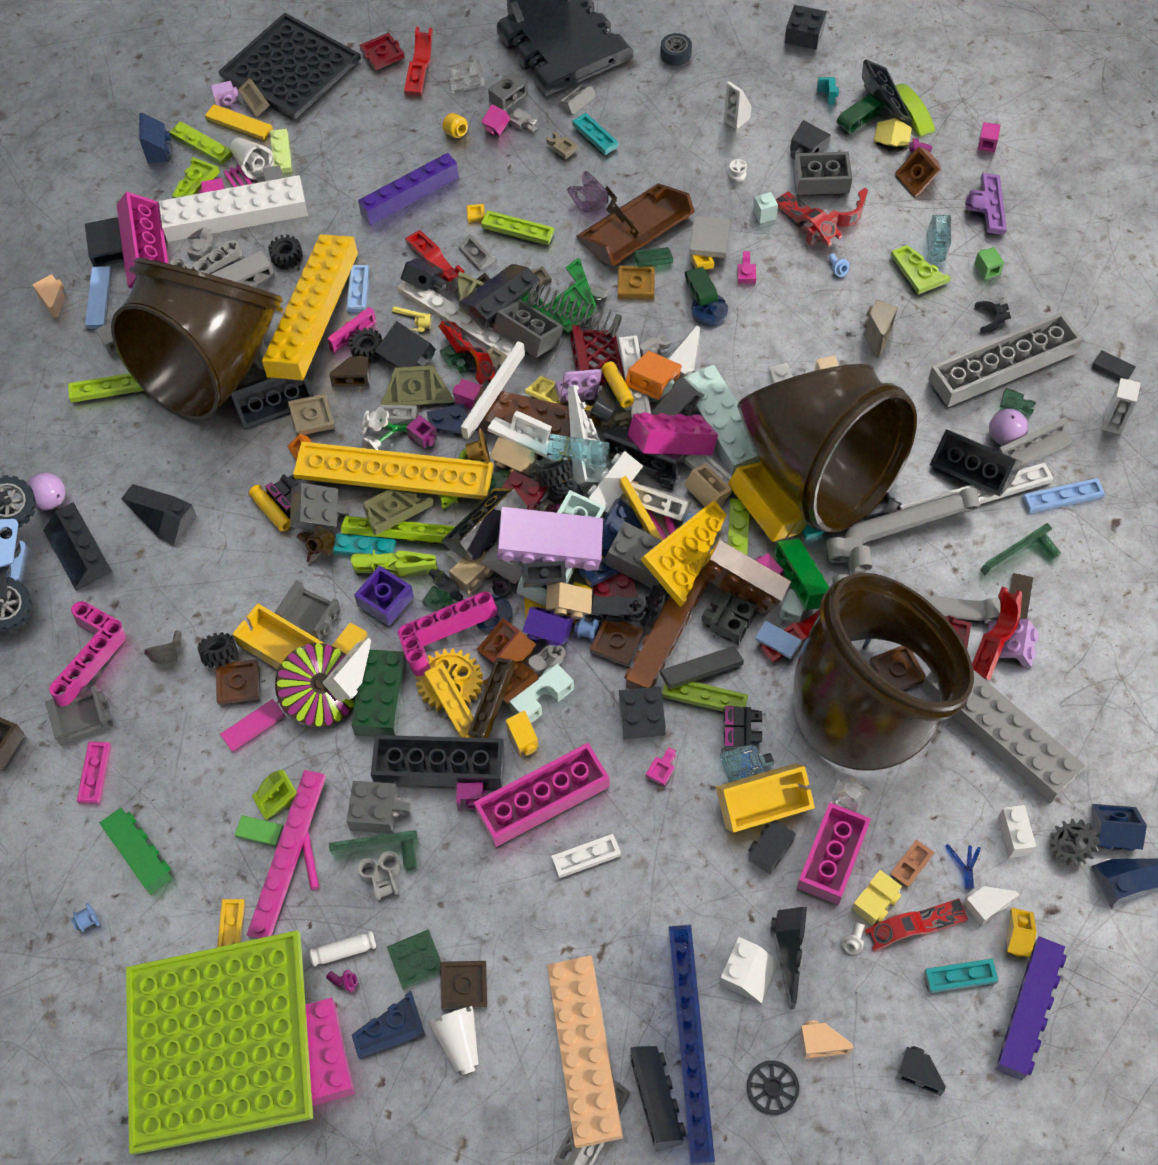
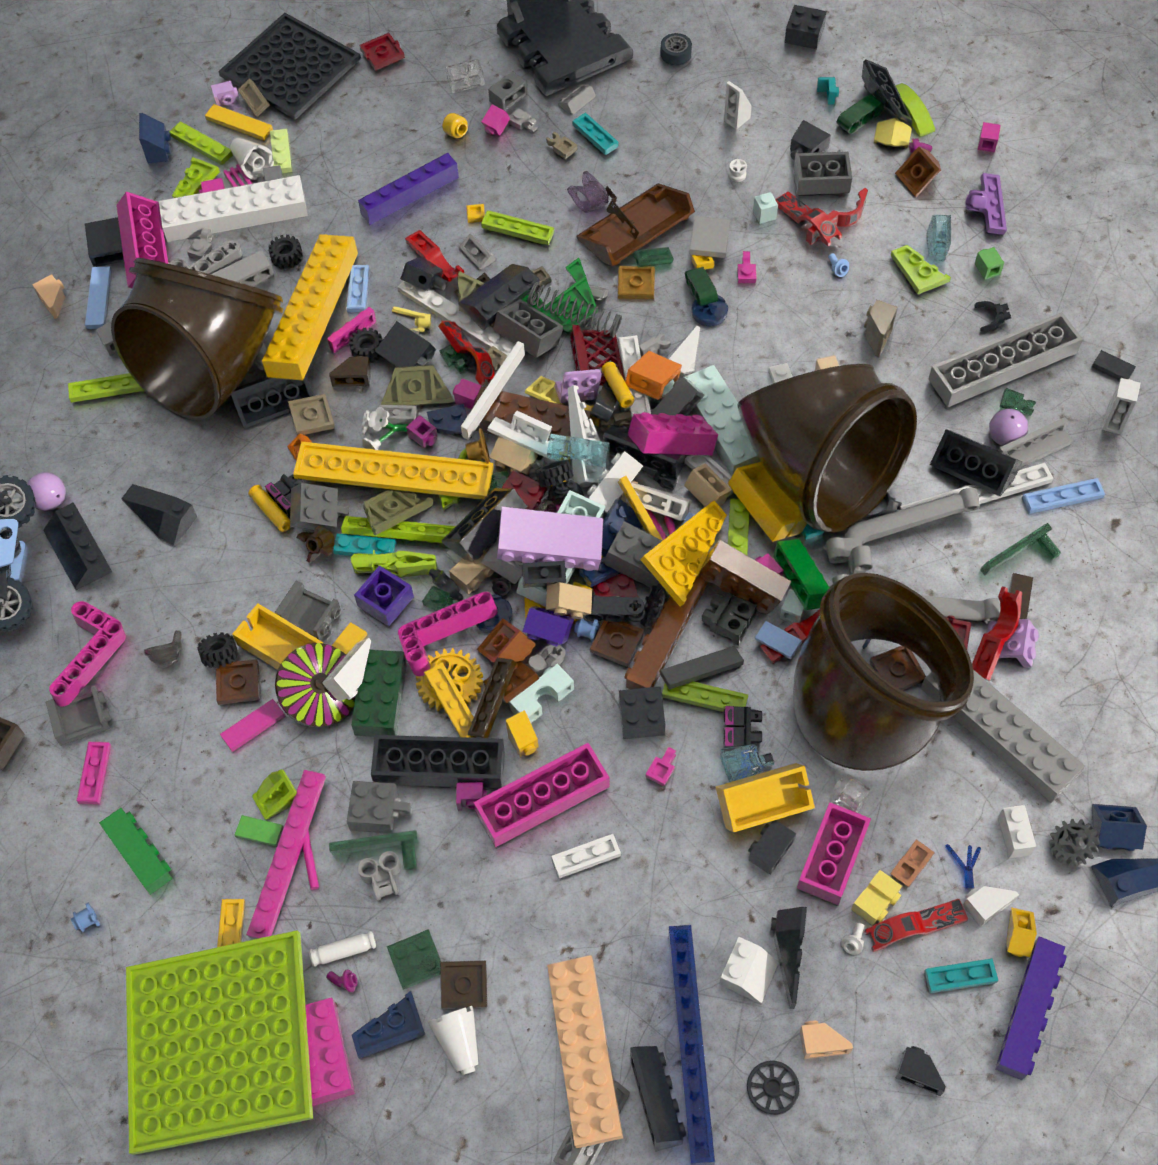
(419, 64): red piece -> none

